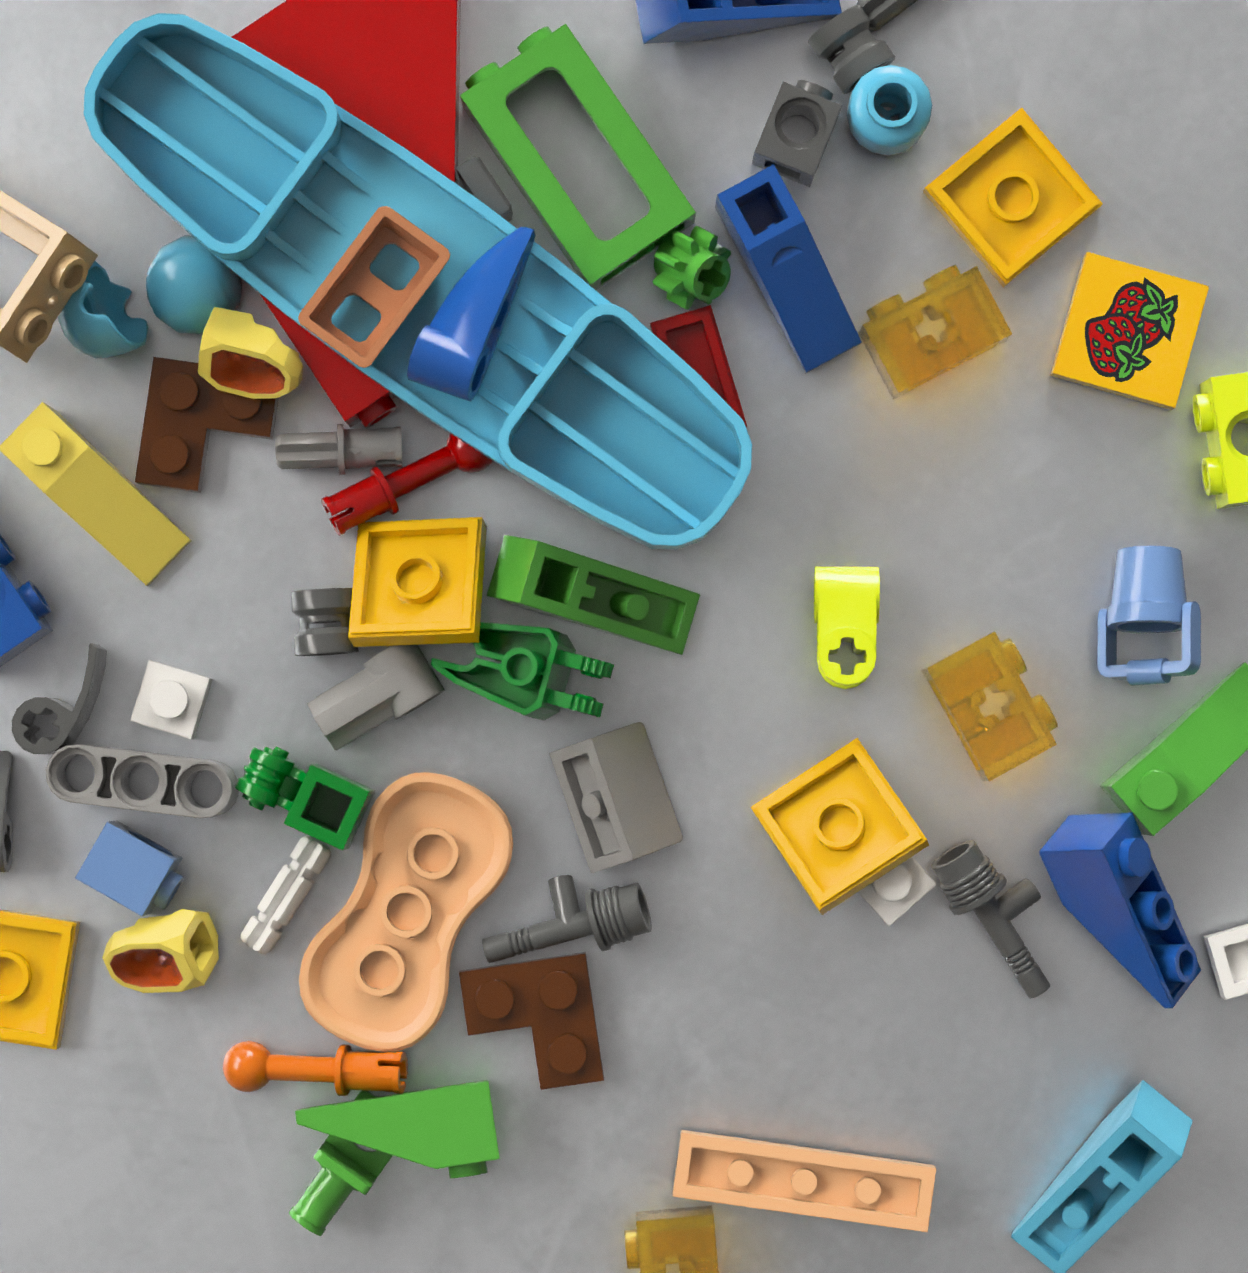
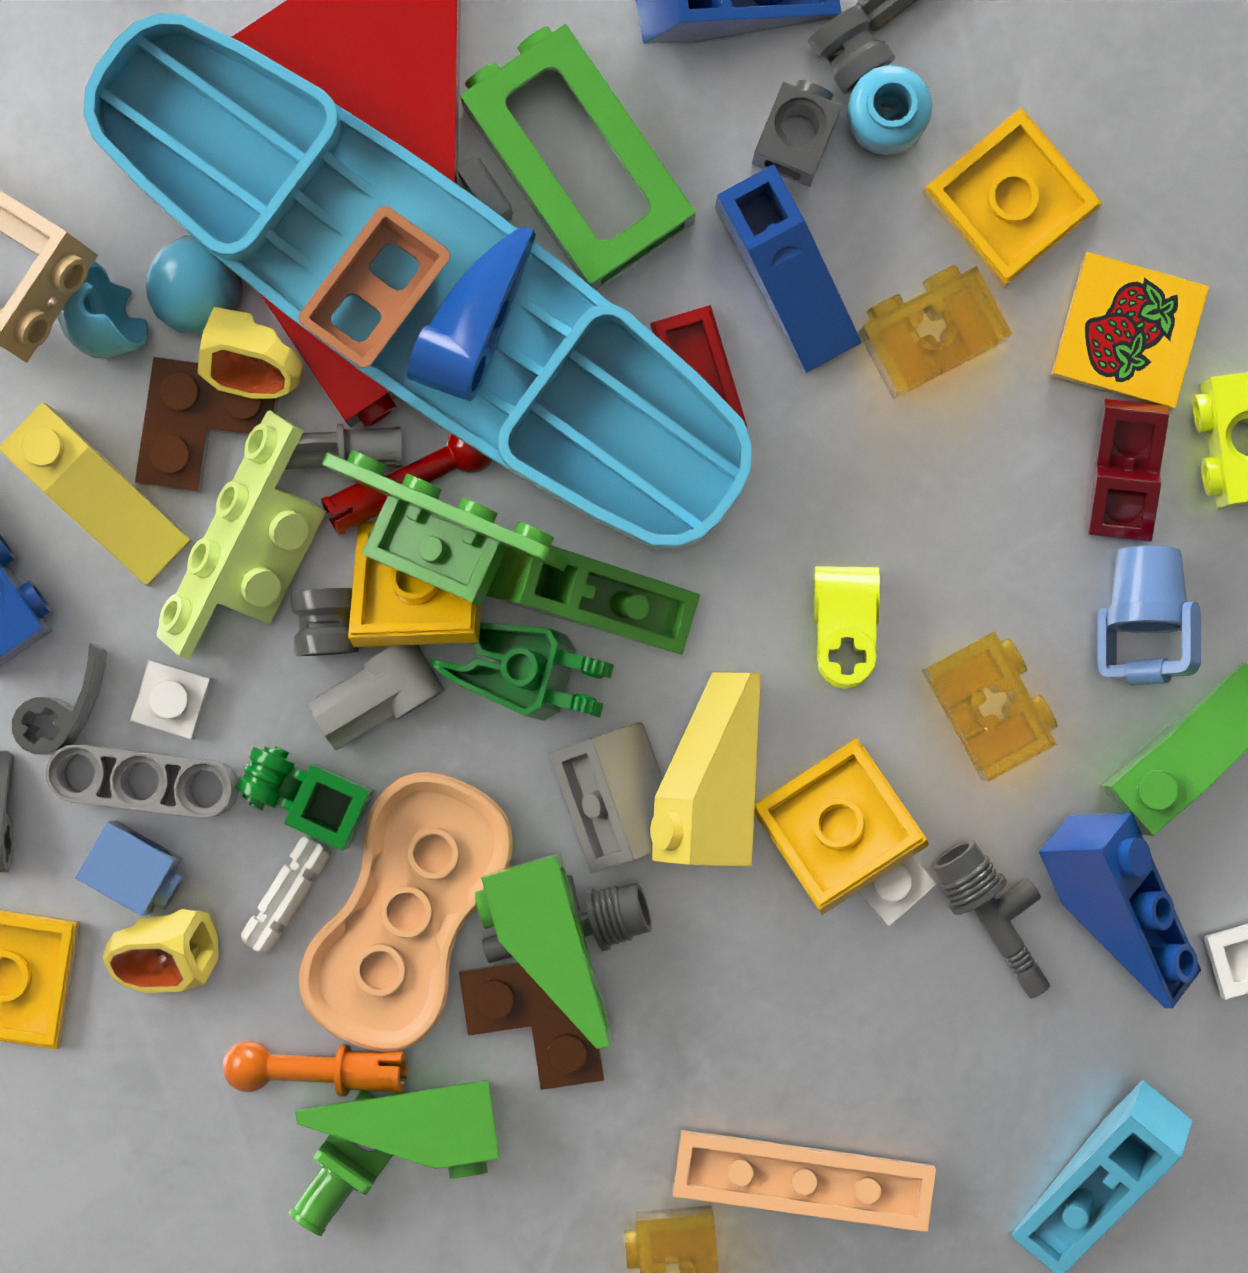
(249, 544): none -> yellowish green bracket
(437, 541): none -> bright green bracket
(543, 932): none -> bright green slope
(692, 267): bright green gear -> none
(711, 783): none -> light yellow slope
(1128, 470): none -> dark red slope

